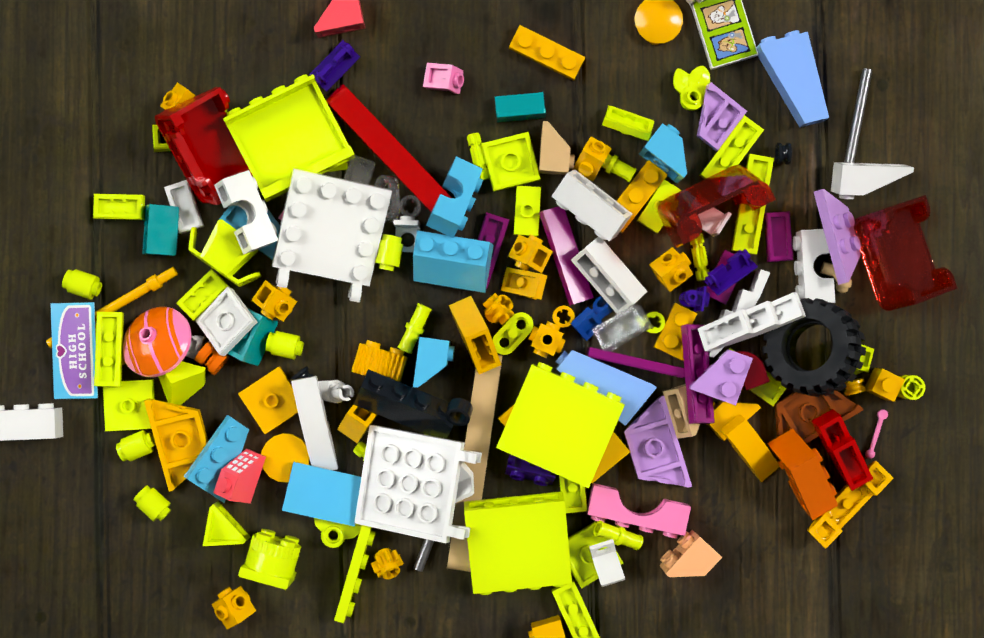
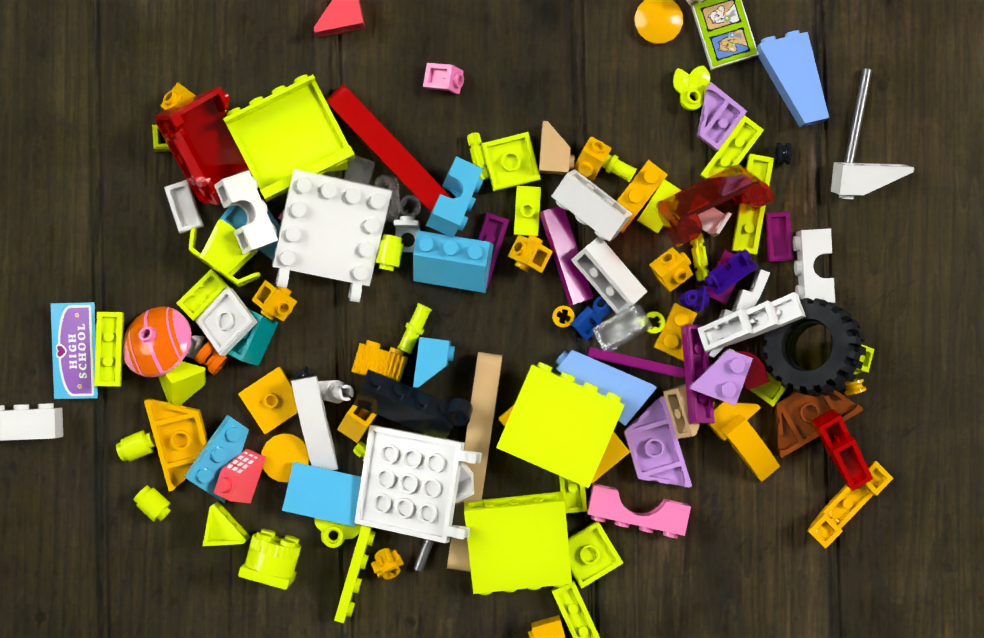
(82, 284): neon yellow brick -> none
(119, 207): neon yellow plate -> none
(126, 407): neon yellow plate -> none
(152, 283): yellow bar -> none
(160, 230): teal panel -> none
(233, 606): yellow brick -> none
(284, 345): neon yellow brick -> none
(335, 65): dark purple hinge -> none
(475, 334): yellow slope -> none
(498, 308): yellow gear -> none
(512, 333): neon yellow plate -> none
(520, 107): teal panel -> none
(521, 469): dark purple hinge -> none
(524, 283): yellow slope -> none
(537, 339): yellow brick -> none
(546, 52): yellow plate -> none
(607, 563): white bracket -> none
(618, 534): neon yellow pin -> none
(628, 123): neon yellow plate -> none
(667, 152): medium azure slope -> none
(690, 557): light nougat slope -> none
(805, 473): orange wedge -> none
(828, 269): tan arm -> none
(839, 234): lavender wing -> none
(881, 414): bright pink hinge -> none
(884, 384): yellow brick -> none
(899, 255): clear red windscreen -> none
(911, 382): neon yellow wheel -> none

